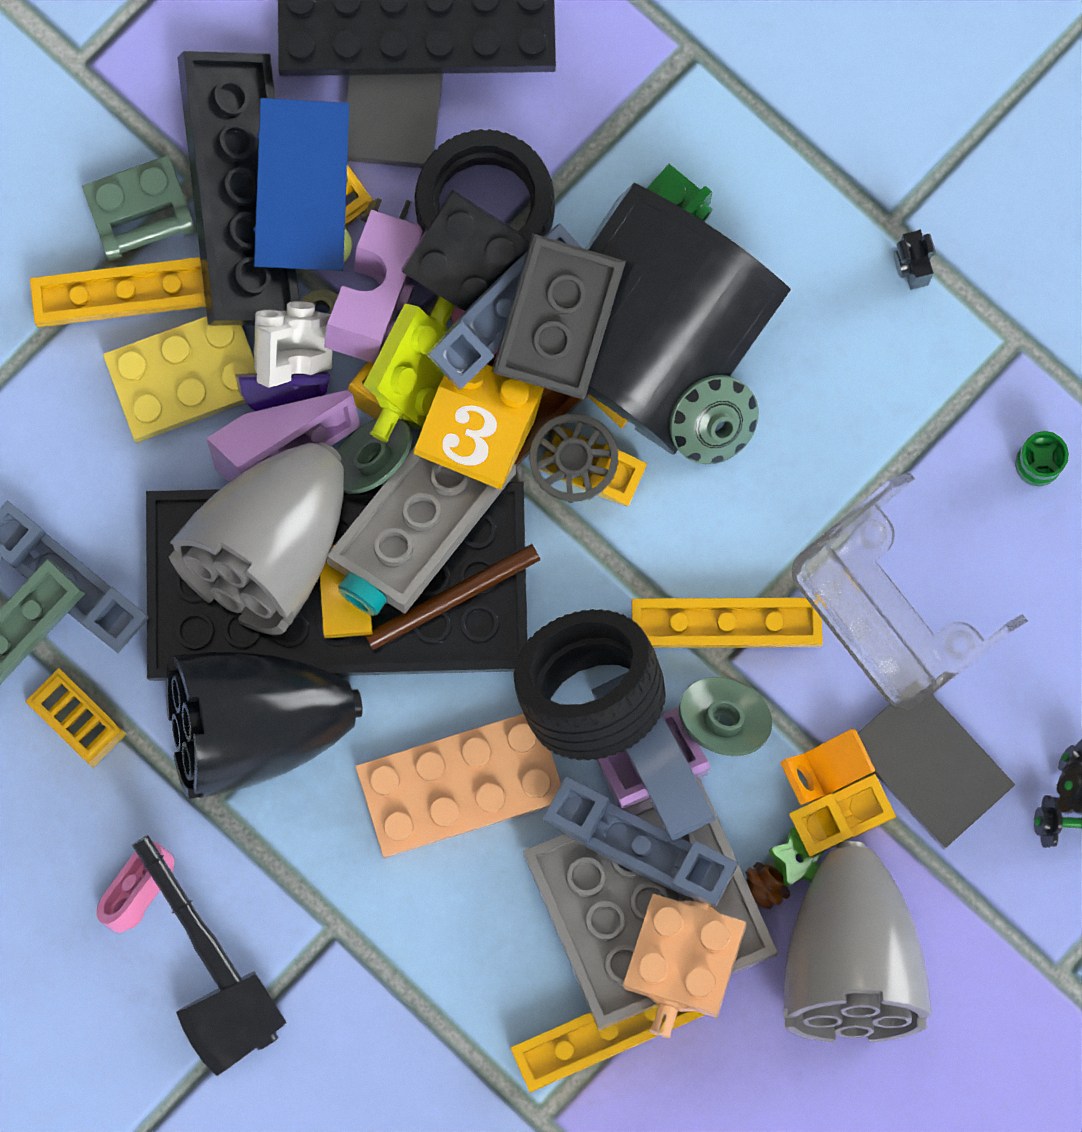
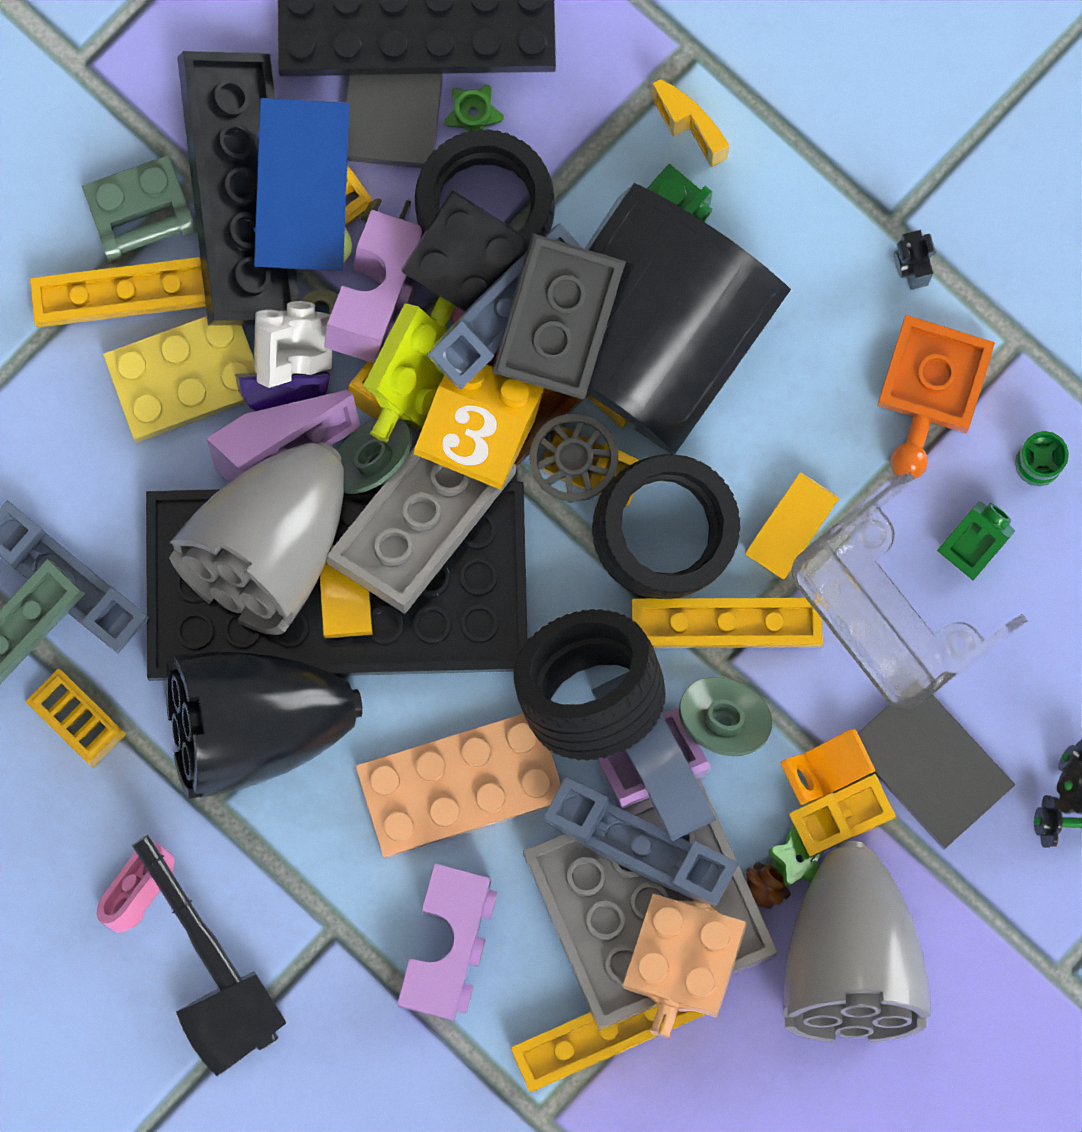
(362, 594): teal tile -> none
(440, 985): none -> lavender arch
(453, 596): reddish brown bar -> none
(470, 99): none -> bright green plate
(682, 114): none -> yellow slope
(703, 408): sand green dish -> none
(719, 509): none -> black tyre
(792, 525): none -> yellow slope
(934, 380): none -> orange plate
(977, 539): none -> green bracket

